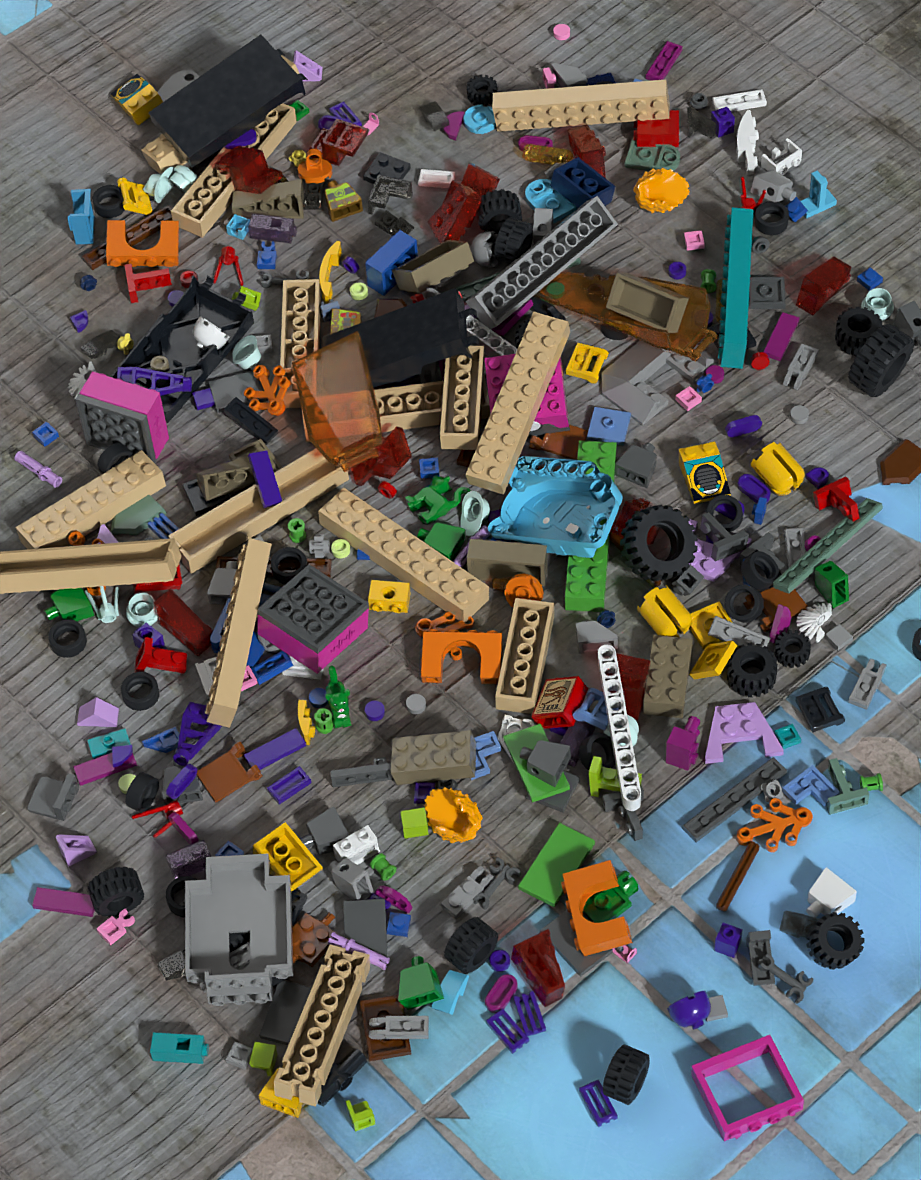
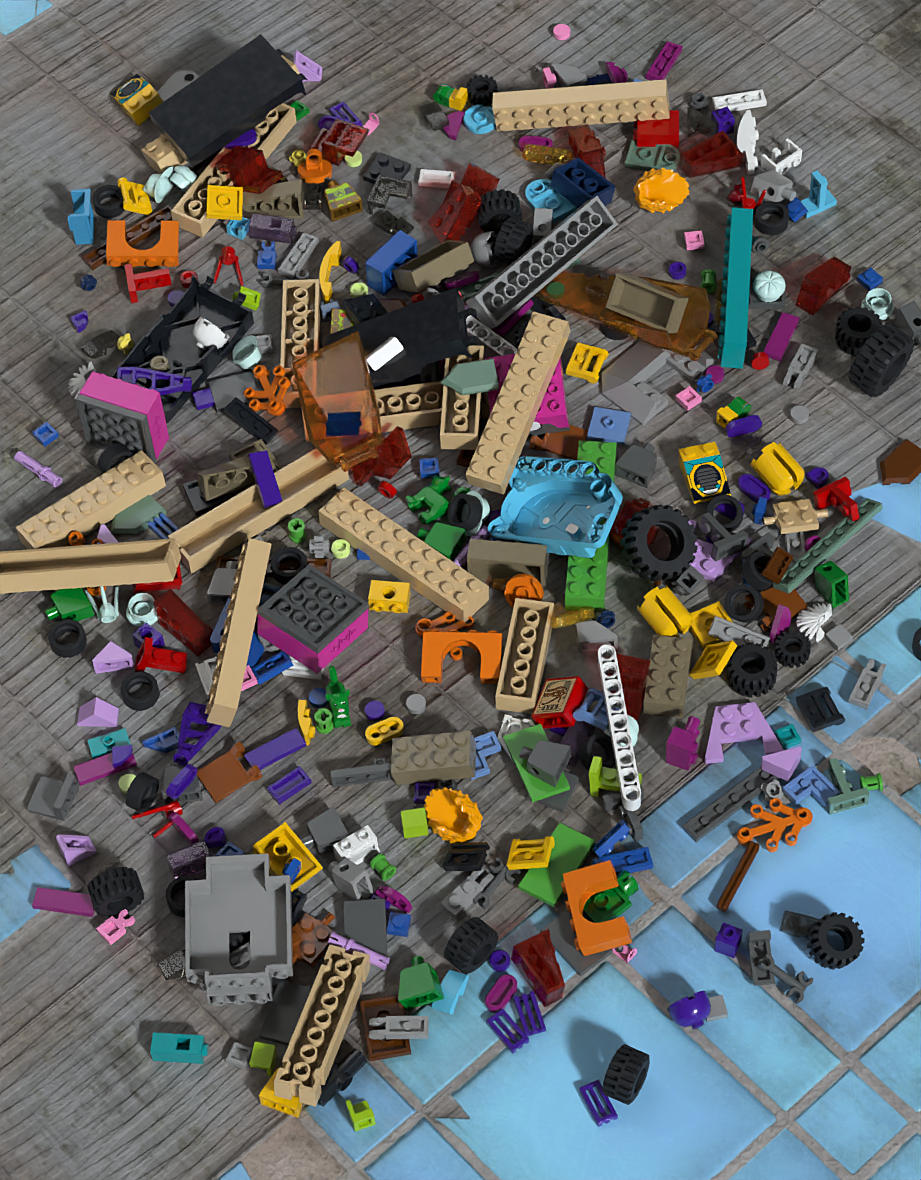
(112, 659): none -> lavender slope
(215, 837): none -> dark purple tile
(224, 202): none -> yellow tile
(292, 869): none -> blue plate
(298, 255): none -> light grey tile
(343, 424): none -> clear blue piece
(354, 161): none -> yellowish green tile
(363, 308): none -> black plate
(384, 353): none -> white slope
(384, 731): none -> yellow plate
(451, 97): none -> leg
(462, 280): none -> magenta tile
(466, 856): none -> black plate
(472, 377): none -> sand green tile
(474, 511): none -> black tyre
(530, 853): none -> yellow plate
(572, 617): none -> clear yellow beam
(615, 73): none -> magenta tile
(617, 833): none -> blue plate
(631, 860): none -> blue plate
(711, 156): none -> clear red wedge
(732, 1058): dark pink window -> none
(735, 194): none -> dark red animal
(736, 410): none -> leg
(769, 286): none -> light aqua piece
(777, 565): none -> reddish brown plate
(782, 763): none -> lavender slope
(795, 516): none -> tan plate
(829, 895): white torso -> none

